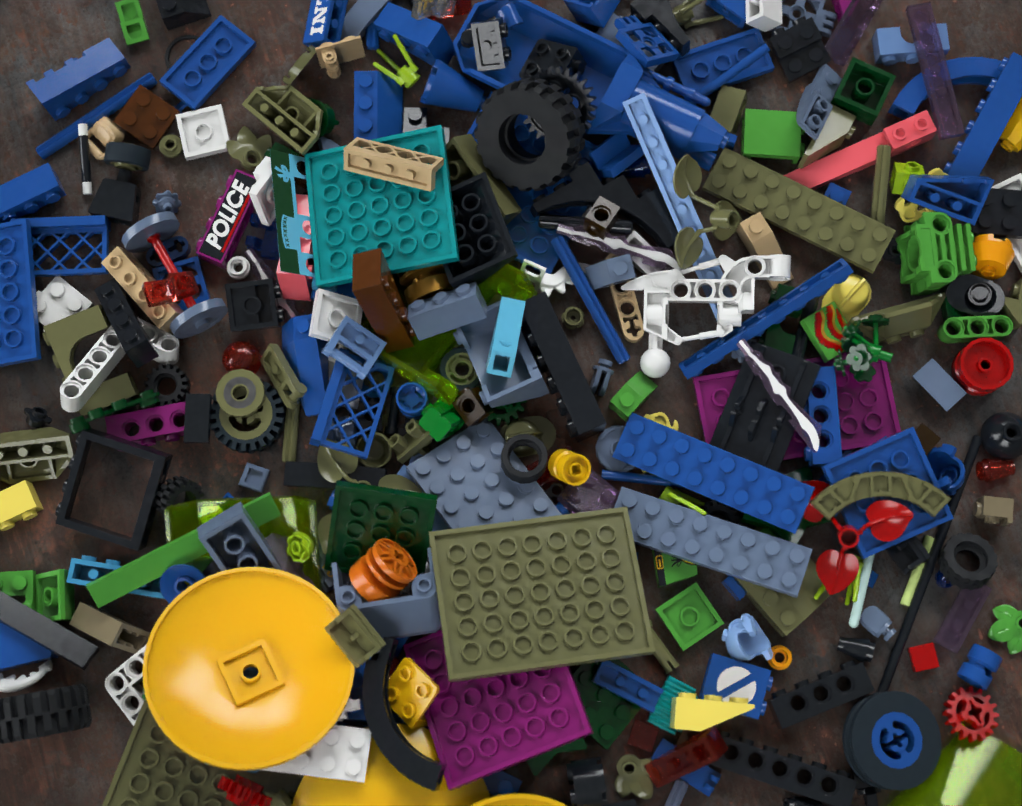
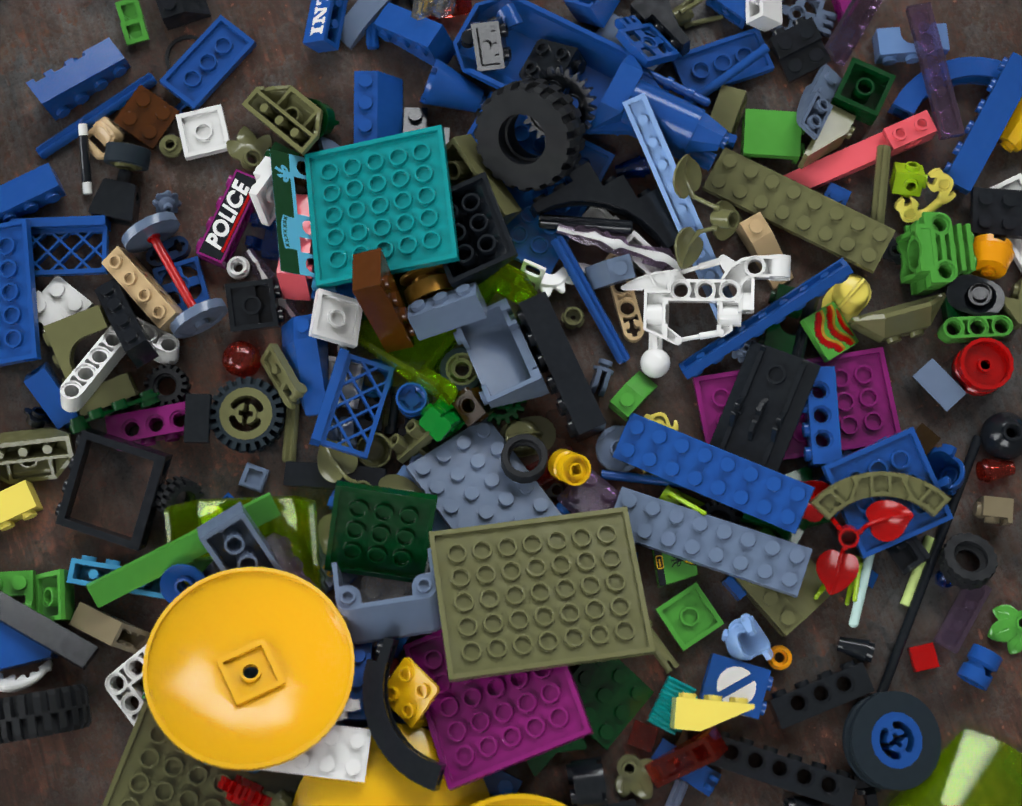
(46, 389): none -> blue slope
(174, 288): clear red slope -> none
(240, 379): olive tile -> none
(299, 65): olive tile -> none
(300, 547): lime plate -> none
(333, 54): tan hinge -> none
(355, 636): olive hinge -> none
(357, 340): medium blue plate -> none
(383, 571): orange wheel -> none
(392, 163): tan fence -> none
(406, 75): lime plant -> none
(505, 337): medium azure slope -> none
(601, 209): dark brown brick -> none
(614, 155): blue panel -> none
(627, 685): blue hinge -> none
(780, 393): clear purple sword -> none
(860, 350): dark green plant -> none
(877, 622): sand blue arm -> none
(950, 194): blue wedge -> none
(970, 726): red gear -> none

